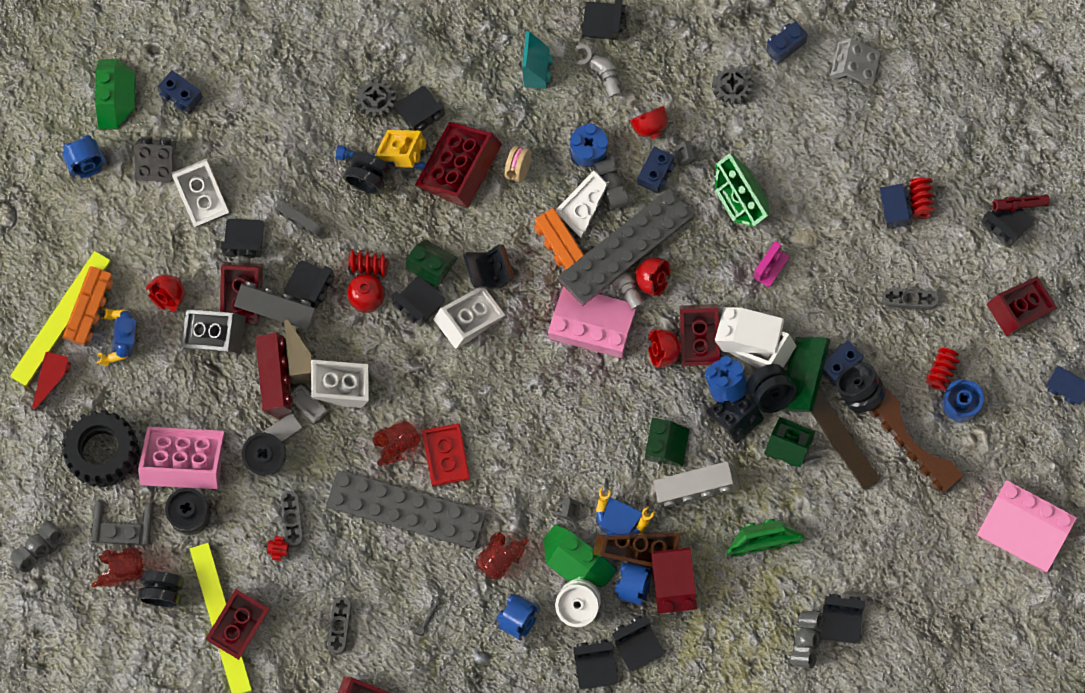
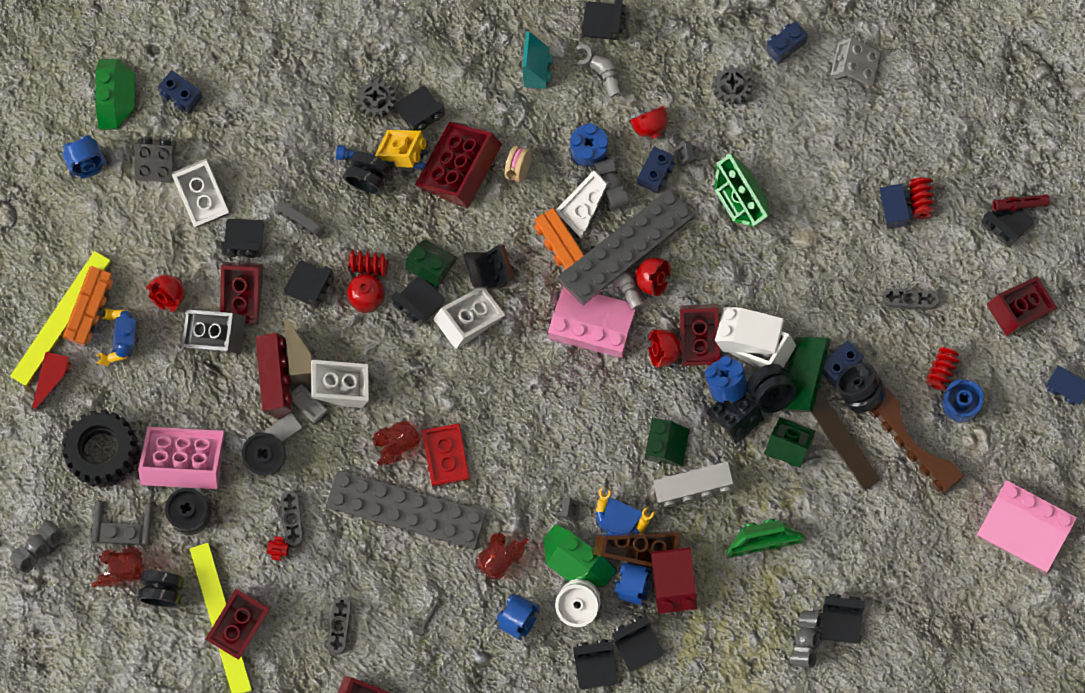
(275, 306): dark grey brick -> none
(770, 265): dark pink bracket -> none

